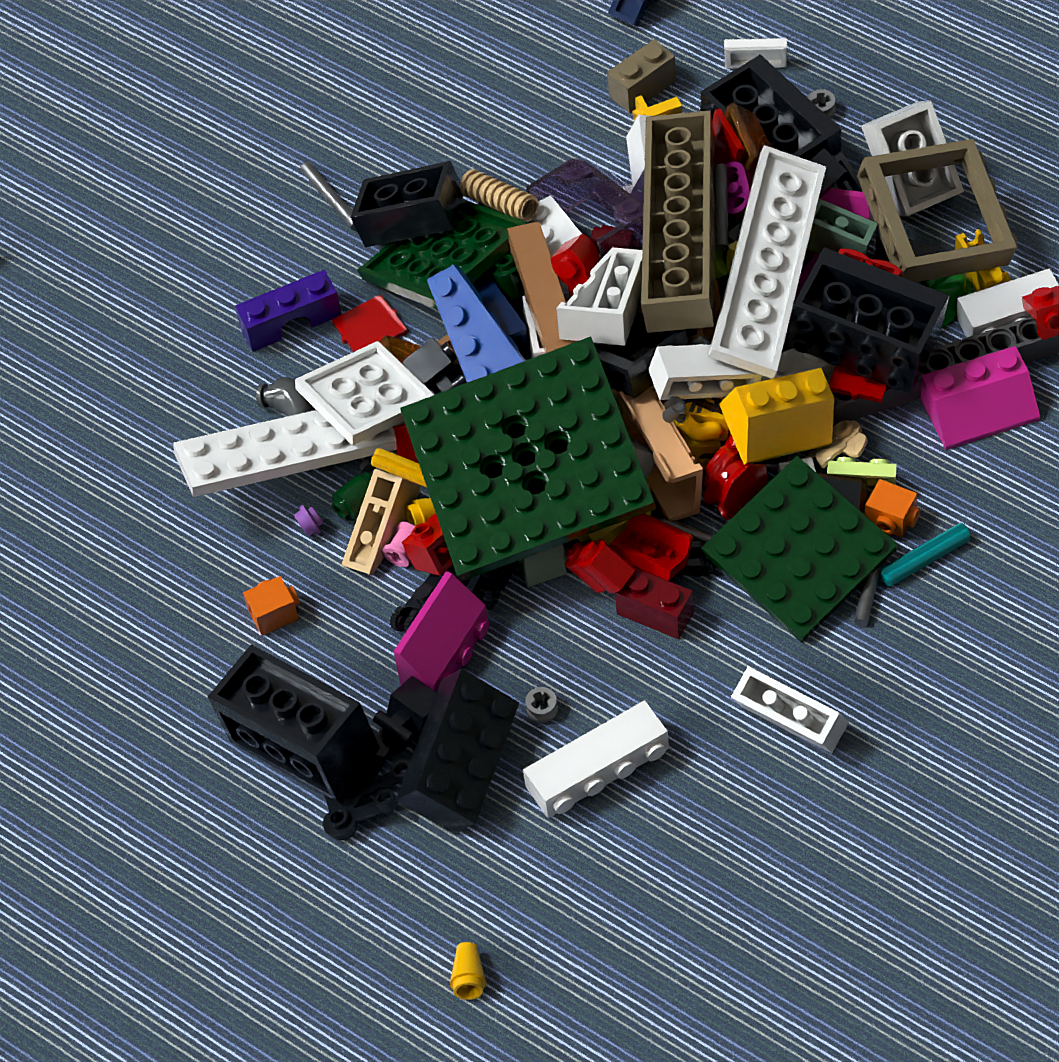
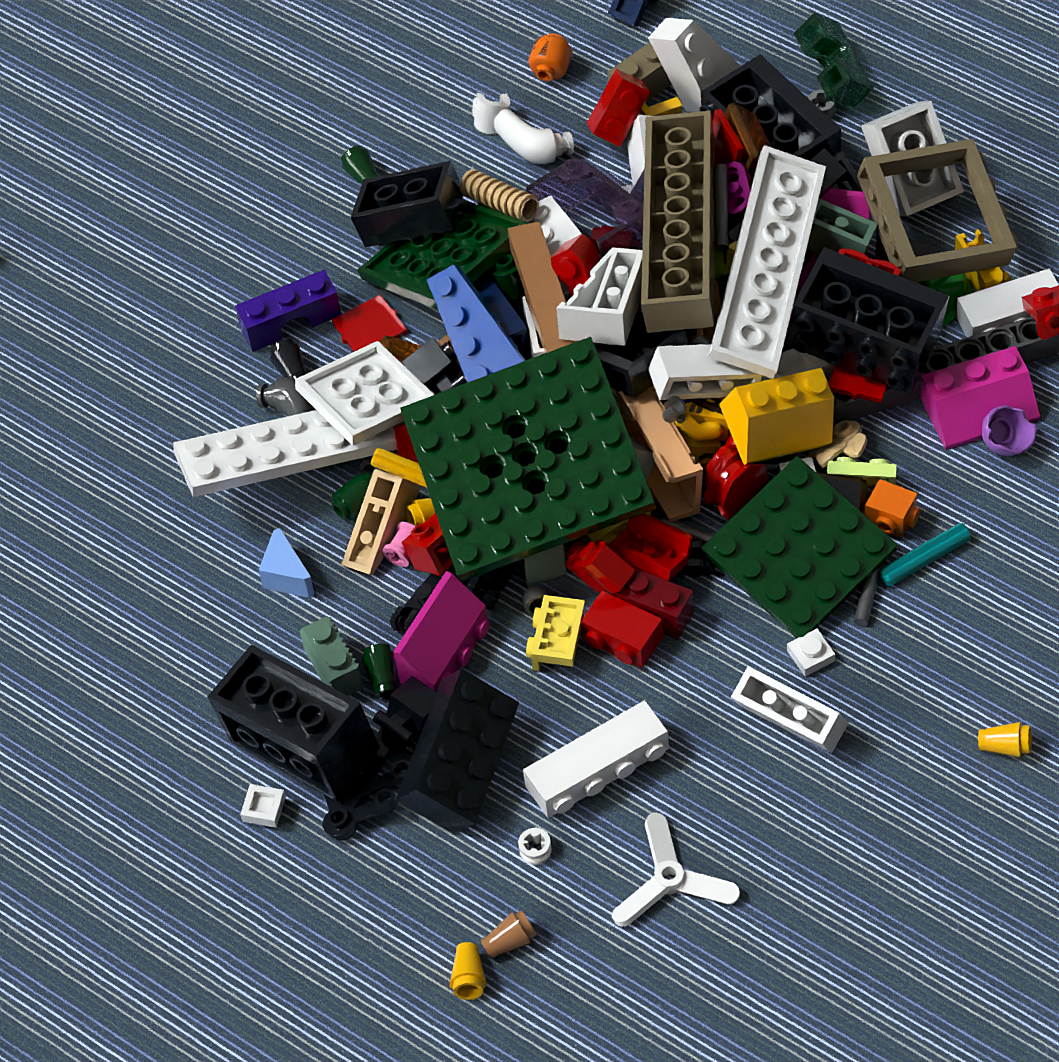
(263, 805): none -> white plate
(272, 605): orange brick -> none
(282, 568): none -> light blue slope
(288, 359): none -> black cone
(309, 520): medium lavender plate -> none
(328, 193): flat silver bar -> none
(331, 656): none -> sand green brick
(358, 163): none -> dark green cone
(381, 668): none -> dark green cone
(509, 935): none -> medium nougat cone
(531, 143): none -> white piece
(535, 595): none -> dark grey hinge
(536, 836): none -> white bush
(543, 694): light grey bush -> none
(550, 57): none -> orange head
(556, 631): none -> light yellow bracket
(618, 107): none -> red brick
(621, 629): none -> red brick
(667, 864): none -> white piece
(690, 59): none -> white wedge
(741, 51): white tile -> none
(811, 652): none -> white plate
(843, 74): none -> clear green arch
(1006, 739): none -> yellow cone
(1008, 431): none -> medium lavender hair

